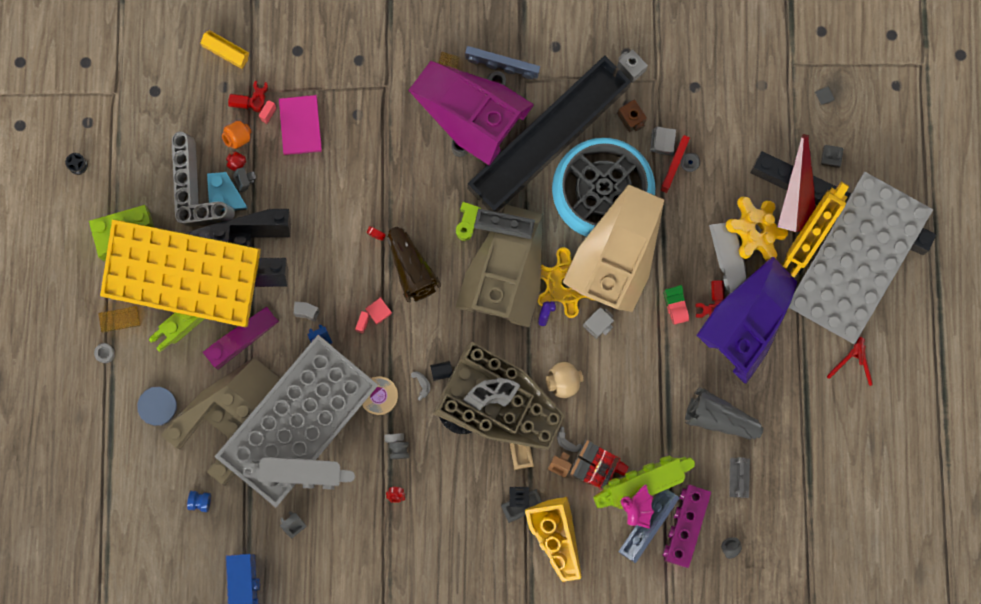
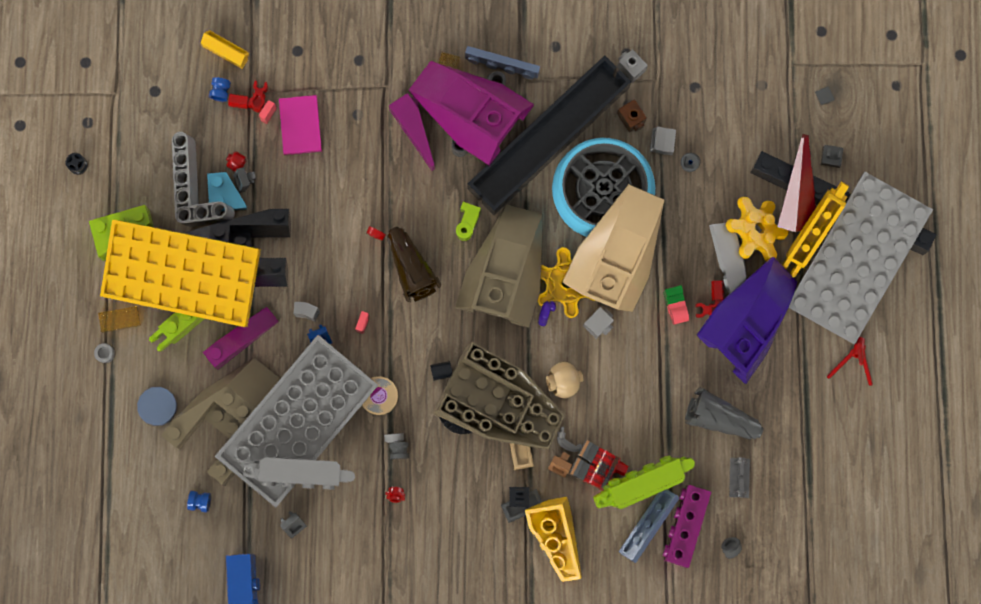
(219, 89): none -> blue wheel
(236, 134): orange head -> none
(378, 311): coral tile -> none
(408, 117): none -> magenta slope
(424, 384): light grey piece -> none
(491, 391): light grey brick -> none
(504, 223): dark grey tile -> none
(638, 508): dark pink arm -> none
(675, 163): red tile -> none

